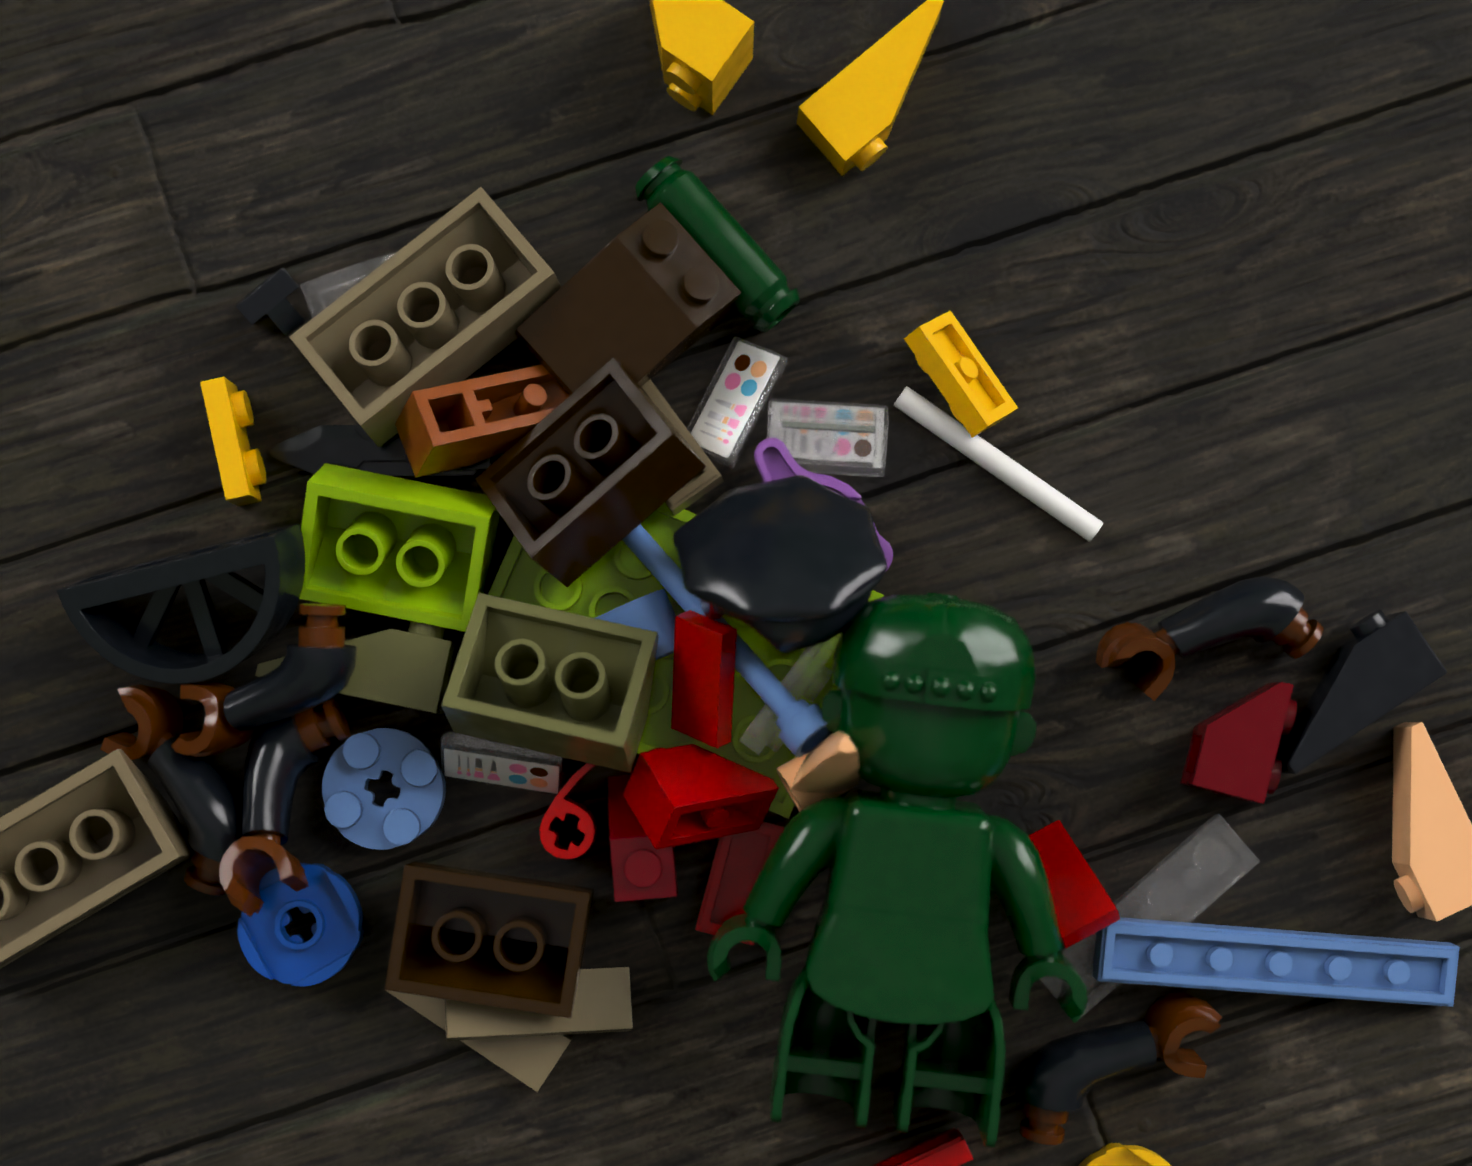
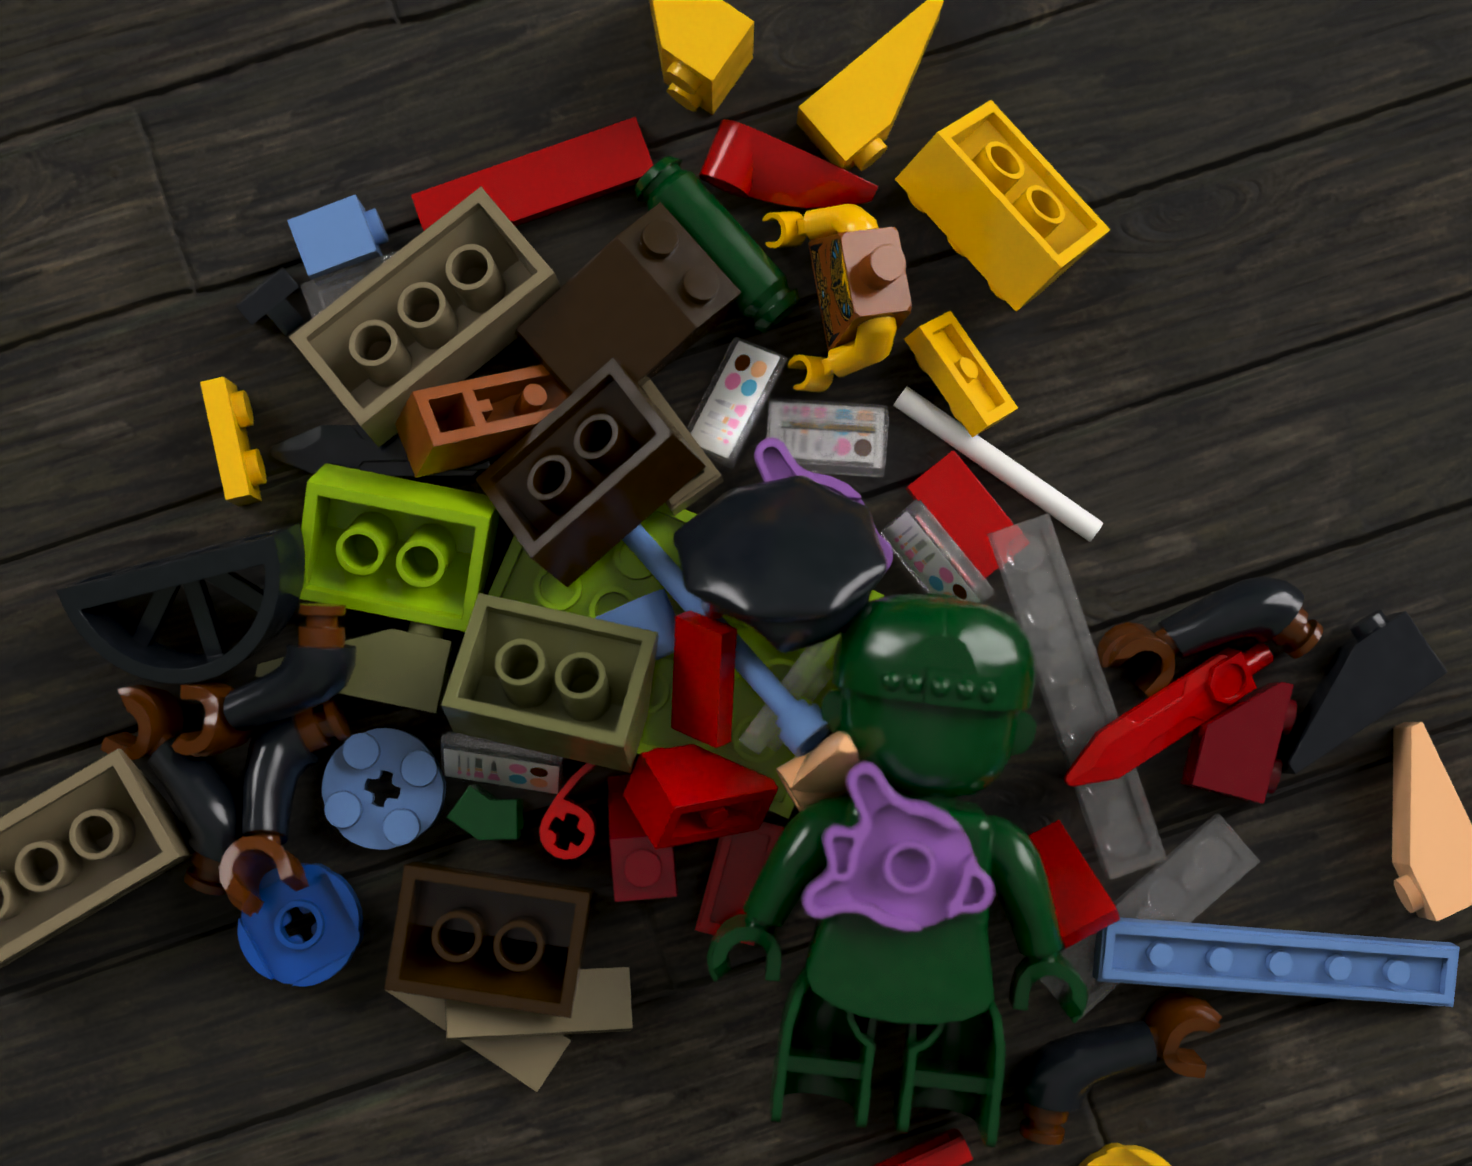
(337, 236): none -> medium blue brick
(488, 816): none -> dark green piece
(549, 177): none -> red tile
(773, 171): none -> red piece
(857, 285): none -> torso
(899, 863): none -> medium lavender tile
(934, 555): none -> slope
(962, 508): none -> red tile
(1001, 204): none -> yellow slope
(1074, 689): none -> clear plate
(1168, 715): none -> red piece

